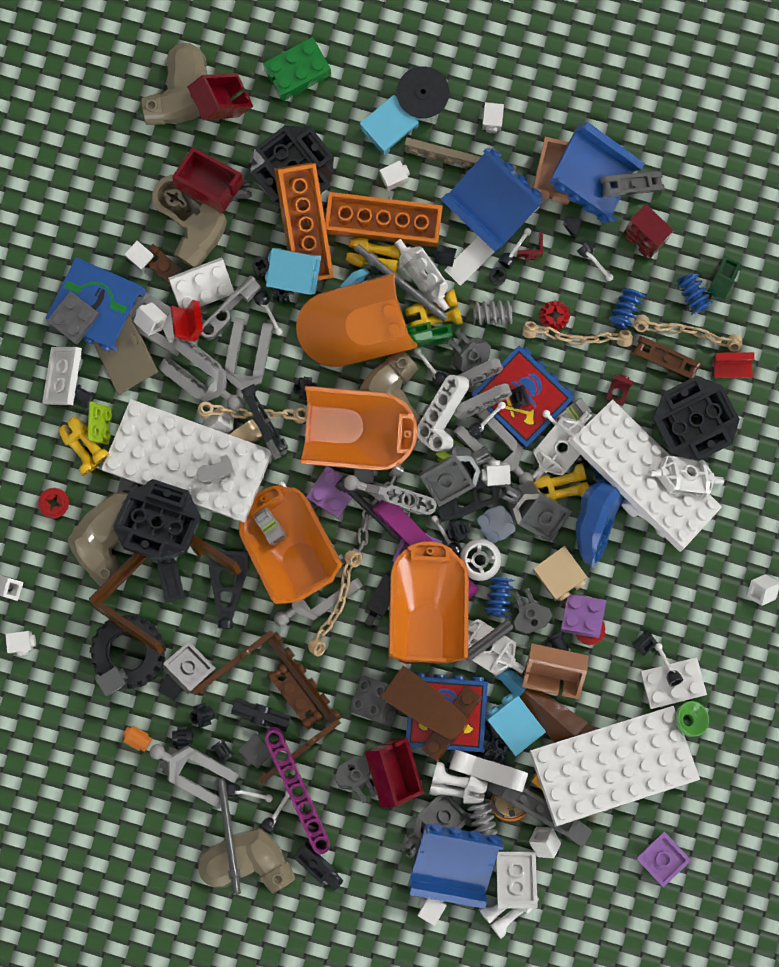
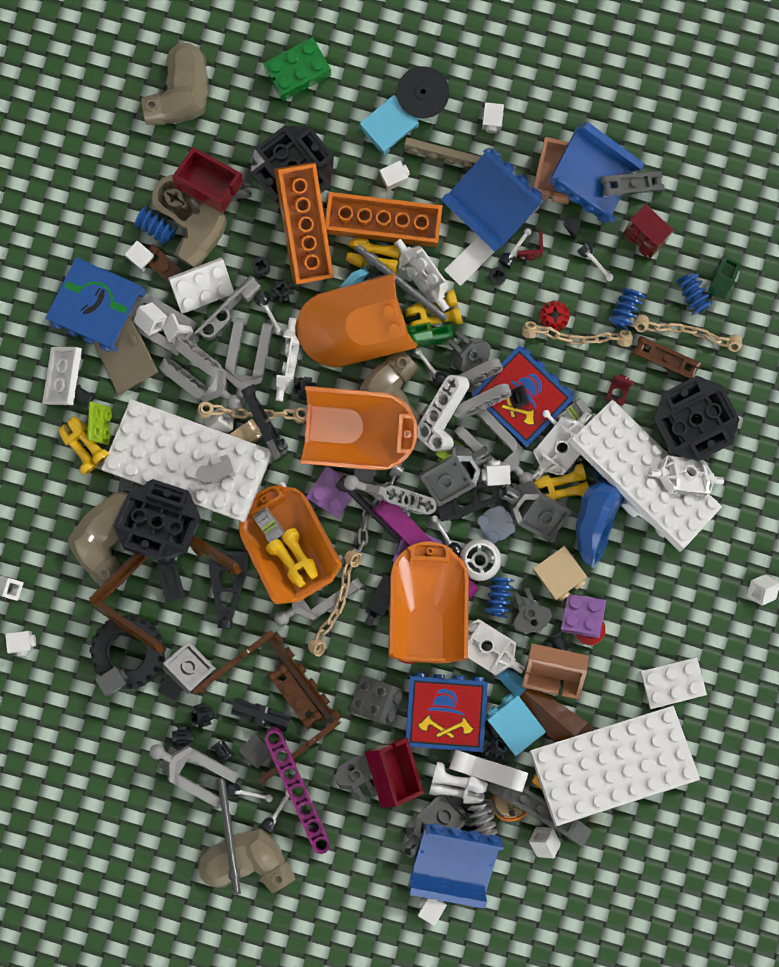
(50, 494): red gear -> none
(73, 317): flat silver plate -> none
(136, 738): orange brick -> none
(154, 226): none -> blue piece
(187, 322): red panel -> none
(214, 93): dark red piece -> none
(278, 549): none -> yellow piece
(288, 368): none -> white plate
(292, 271): medium azure panel -> none
(318, 866): black hinge -> none
(432, 709): reddish brown slope -> none
(445, 255): black slope -> none
(458, 531): black gear -> none
(477, 429): hinge -> none
(489, 639): dark grey axle -> none
(492, 312): light grey piece -> none
(500, 925): white piece -> none
(516, 880): white plate -> none
(644, 642): black slope -> none
(663, 859): medium lavender plate -> none
(673, 677): hinge -> none
(698, 716): bright green piece -> none
(733, 365): red panel -> none

